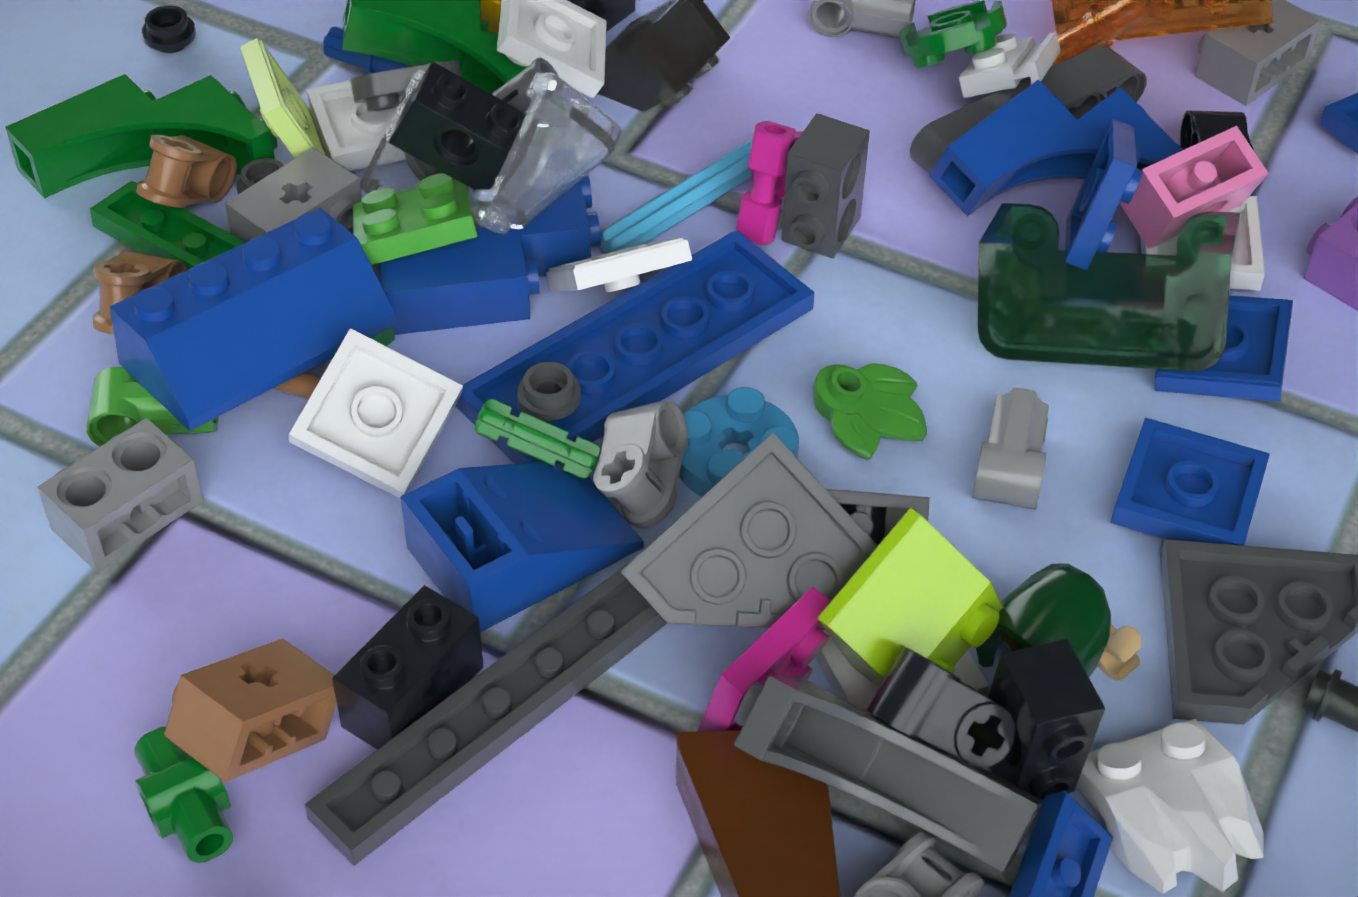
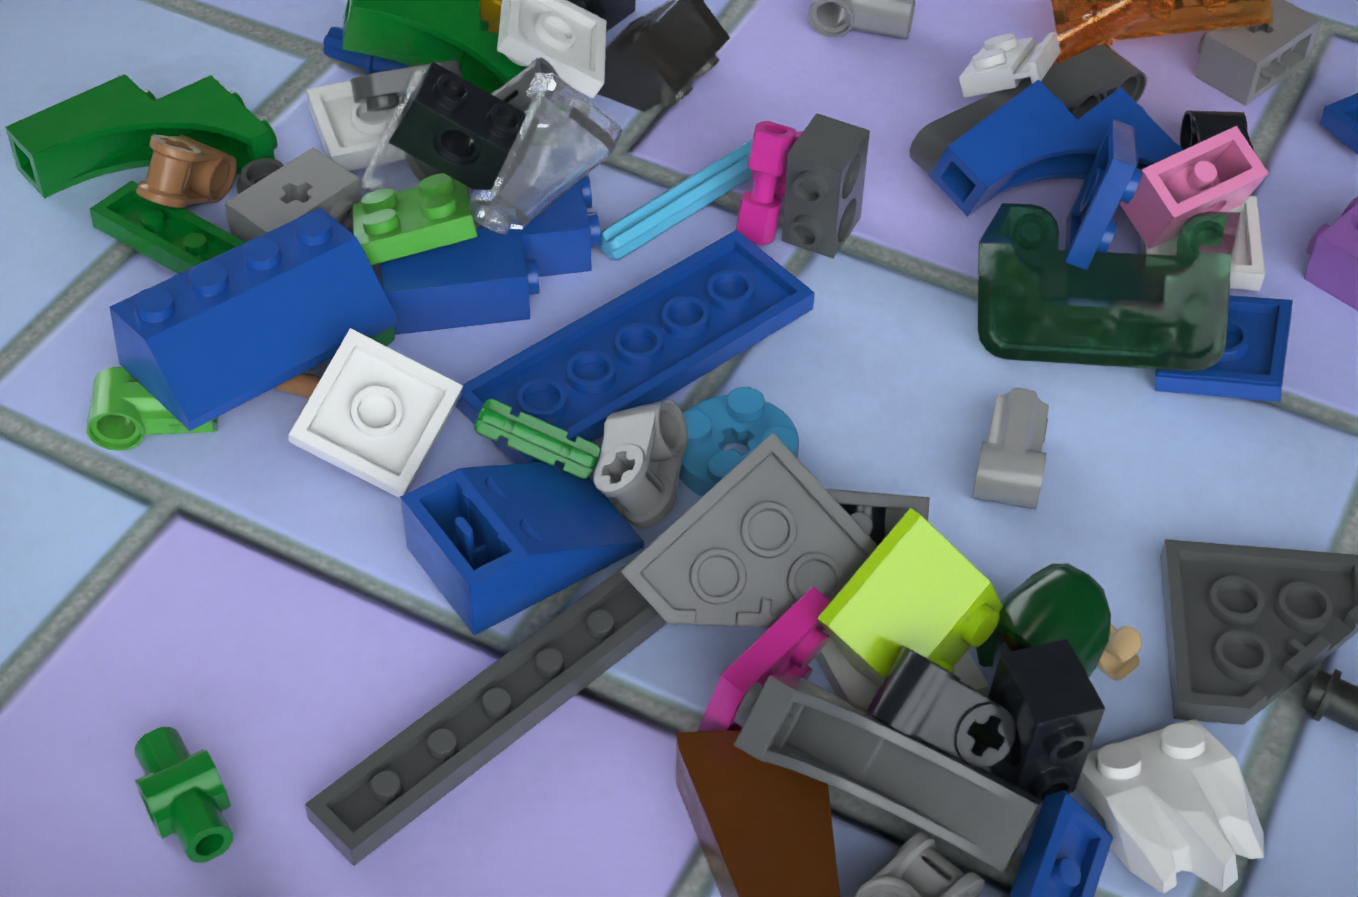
(121, 494): light grey brick -> none
(127, 276): medium nougat piece -> none
(168, 29): black plate -> none
(251, 709): medium nougat brick -> none
(280, 102): yellowish green plate -> none
(408, 667): black brick -> none
(549, 391): dark grey plate -> none
(619, 268): white plate -> none
(868, 405): bright green plate -> none
(954, 28): green plate -> none
(1189, 486): blue plate -> none

